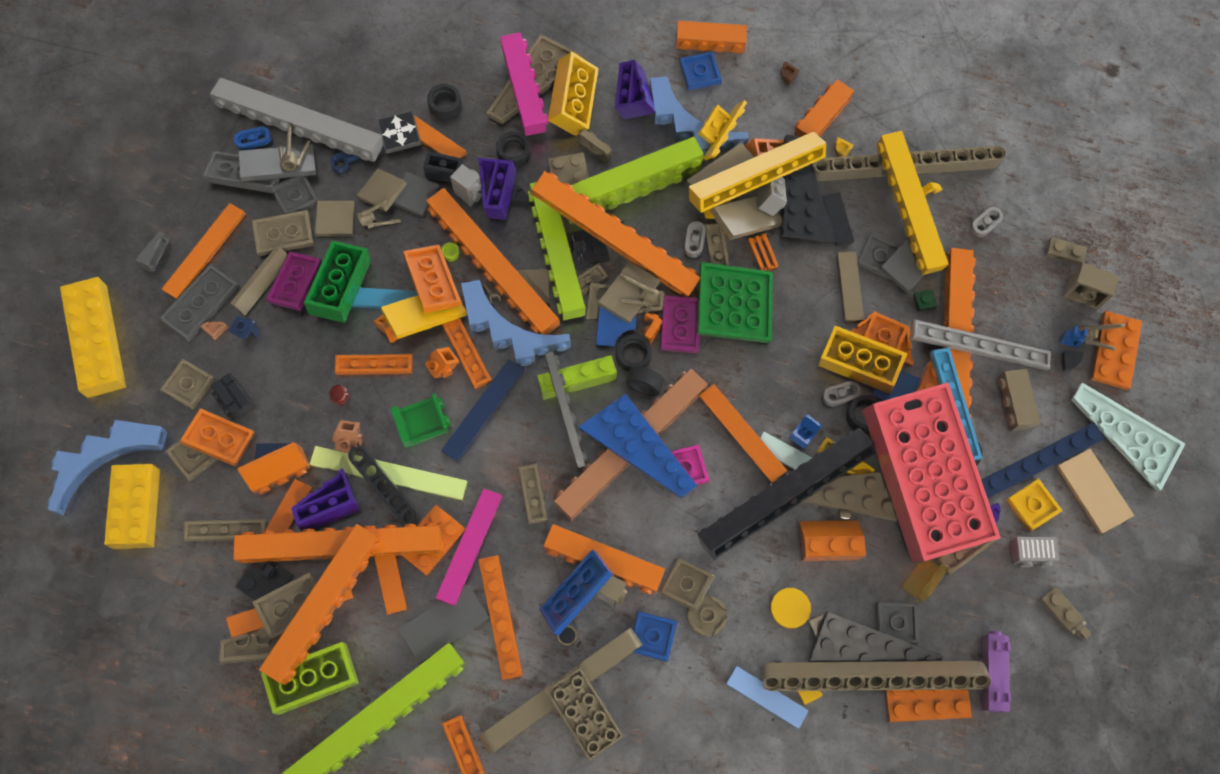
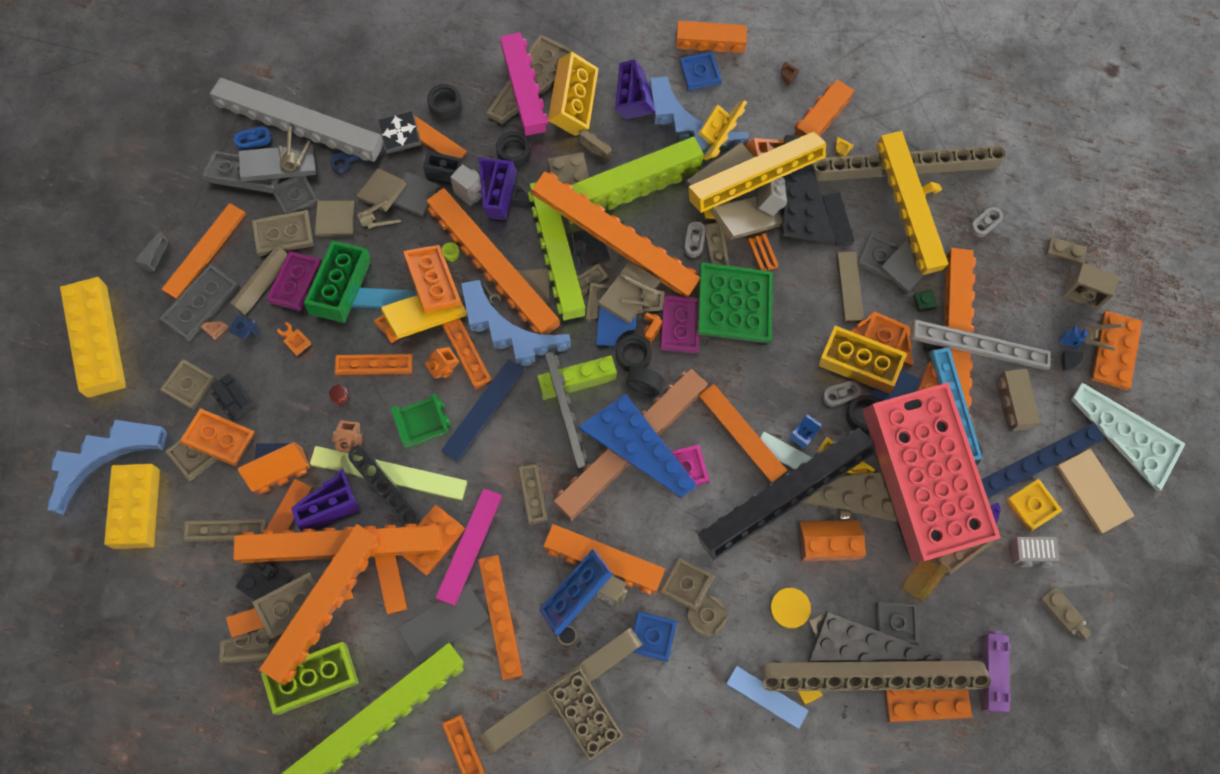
(294, 340): none -> orange plate

